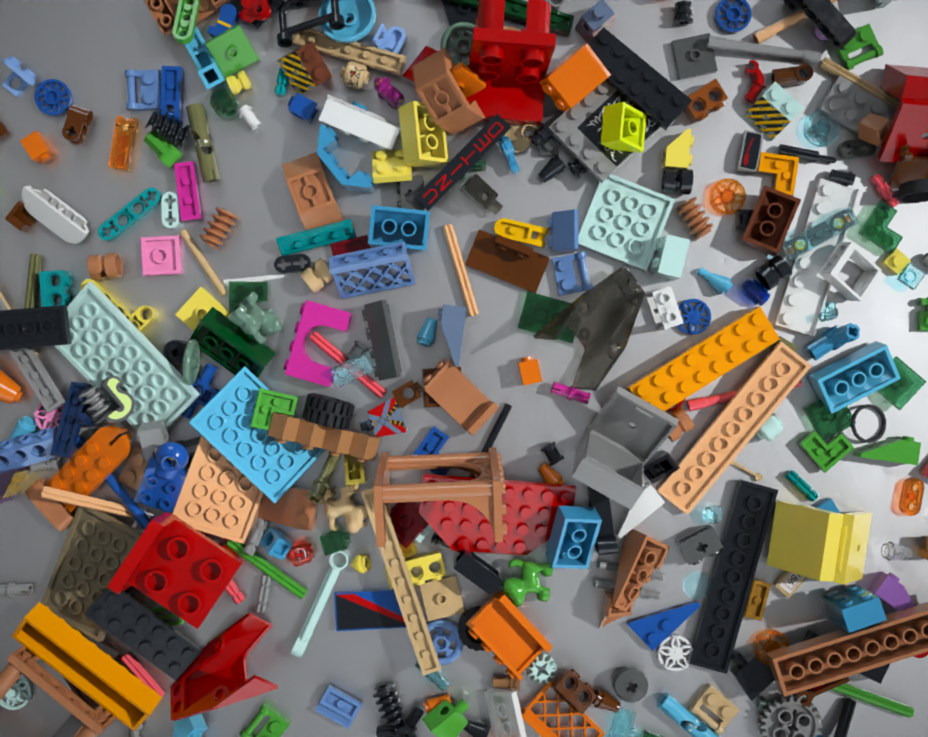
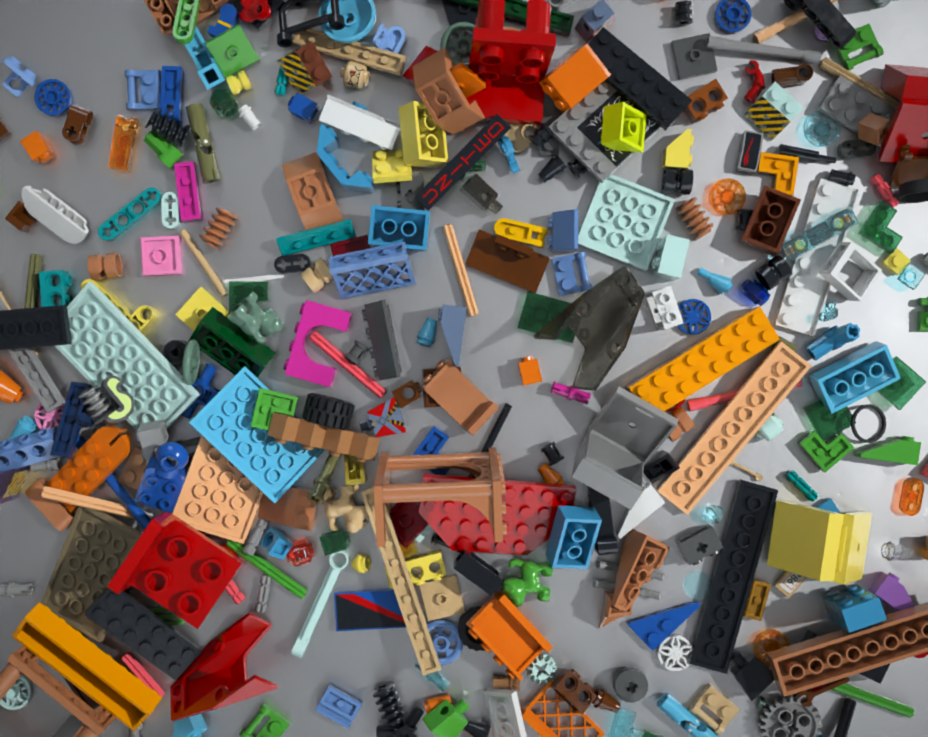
(351, 369): clear light blue plate -> none
(388, 92): magenta animal -> none

